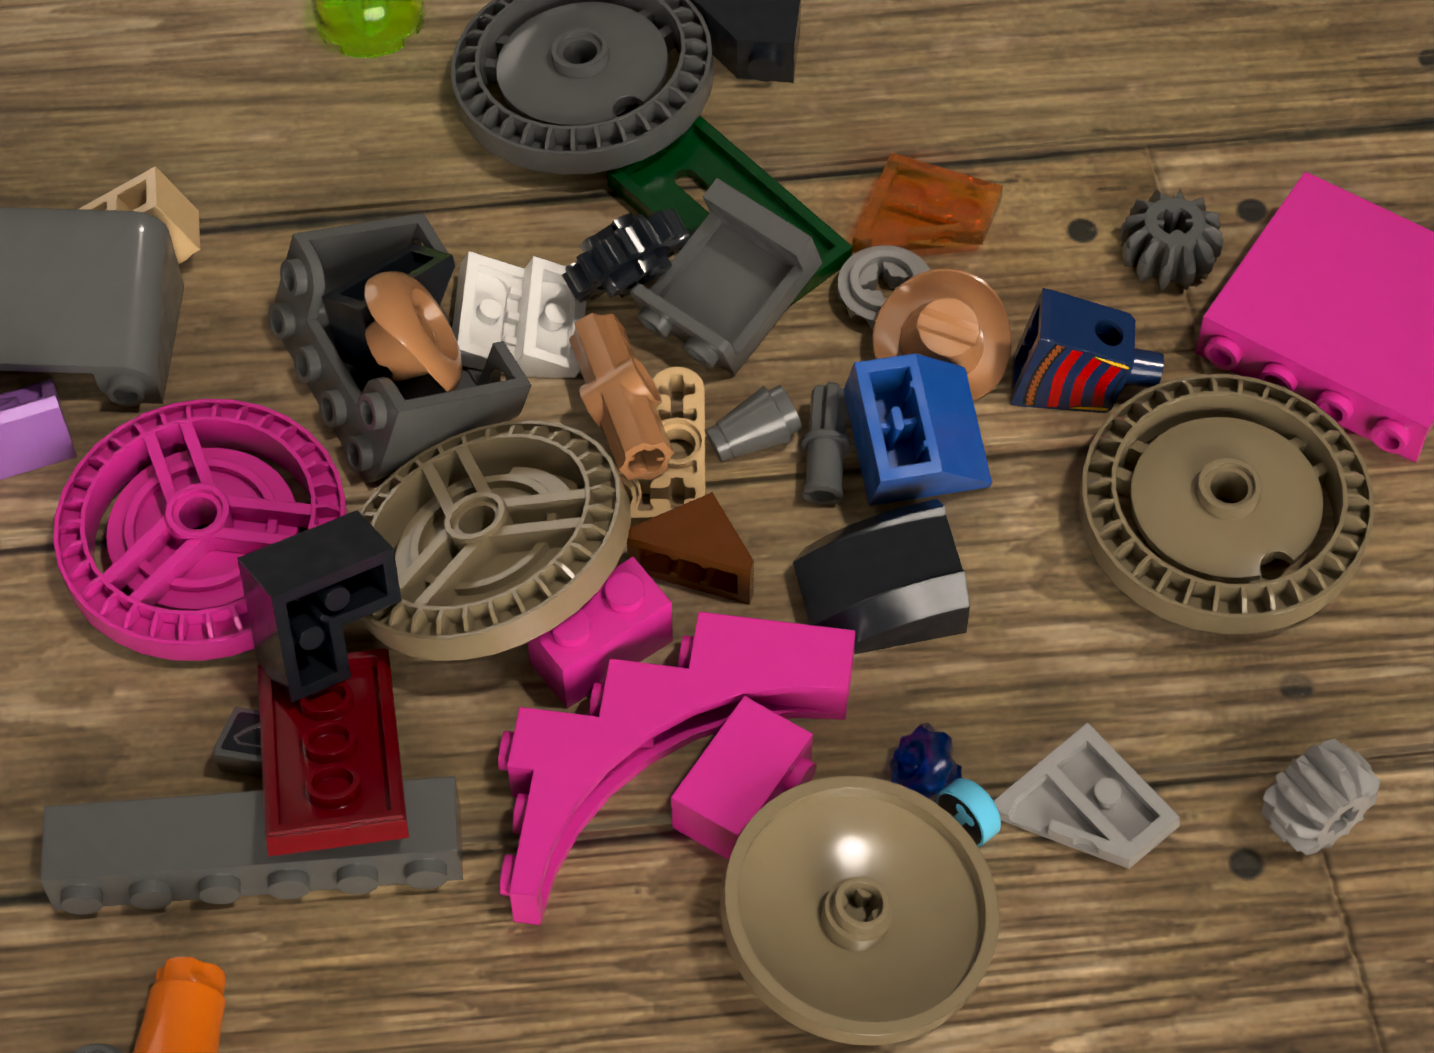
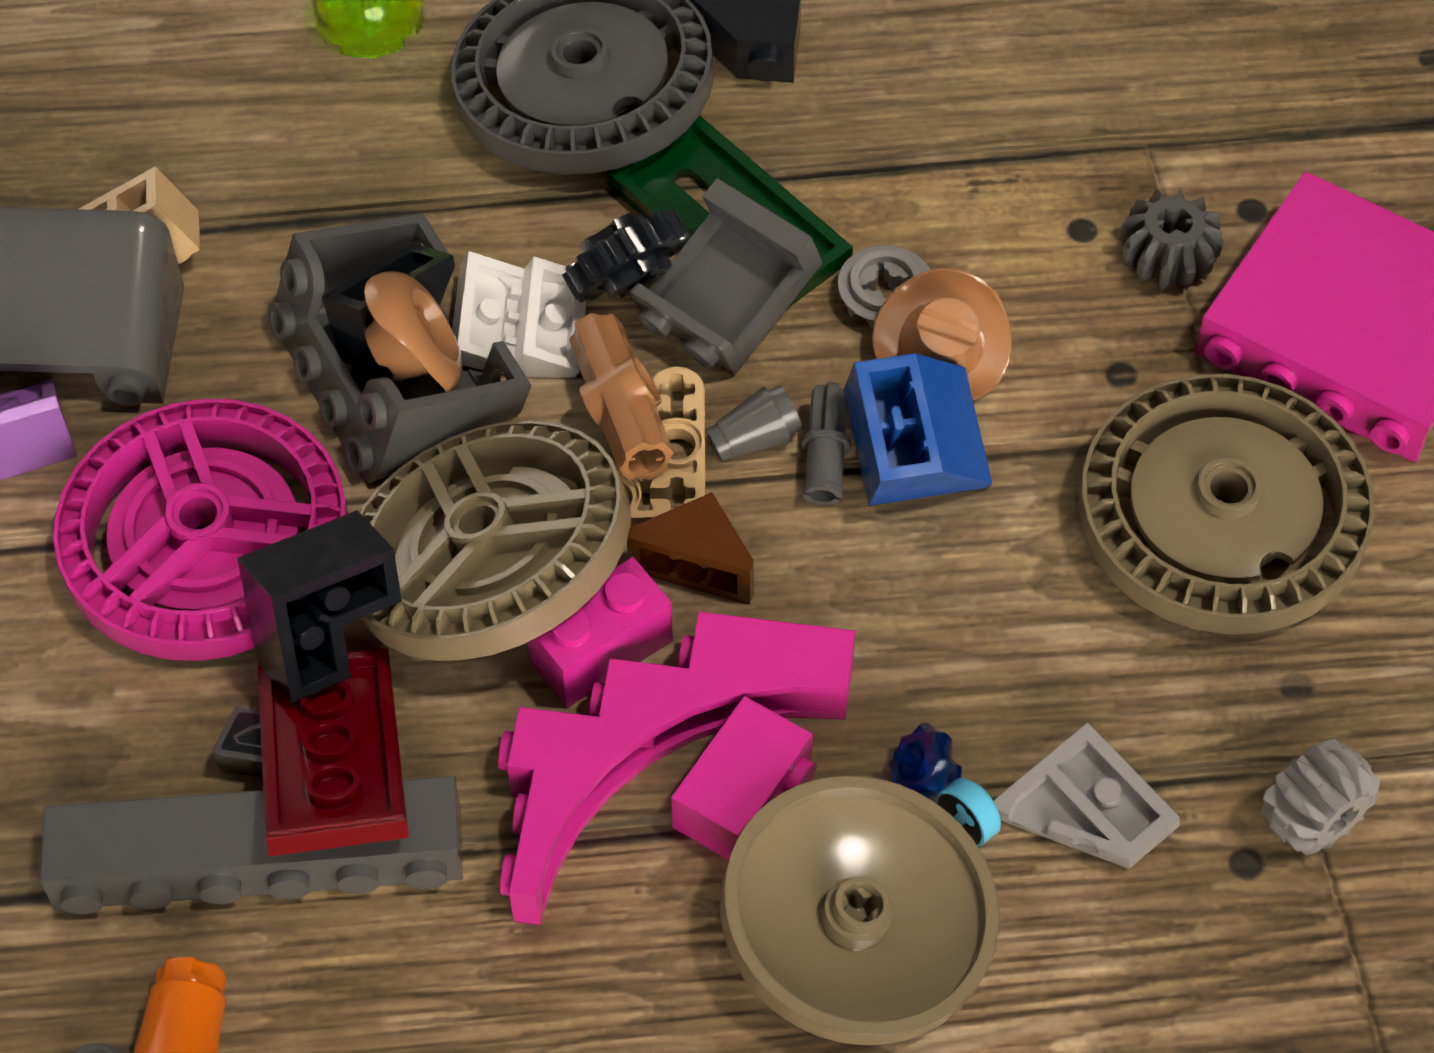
(887, 579): black slope -> none
(926, 208): clear orange wing -> none
(1079, 356): dark blue torso -> none

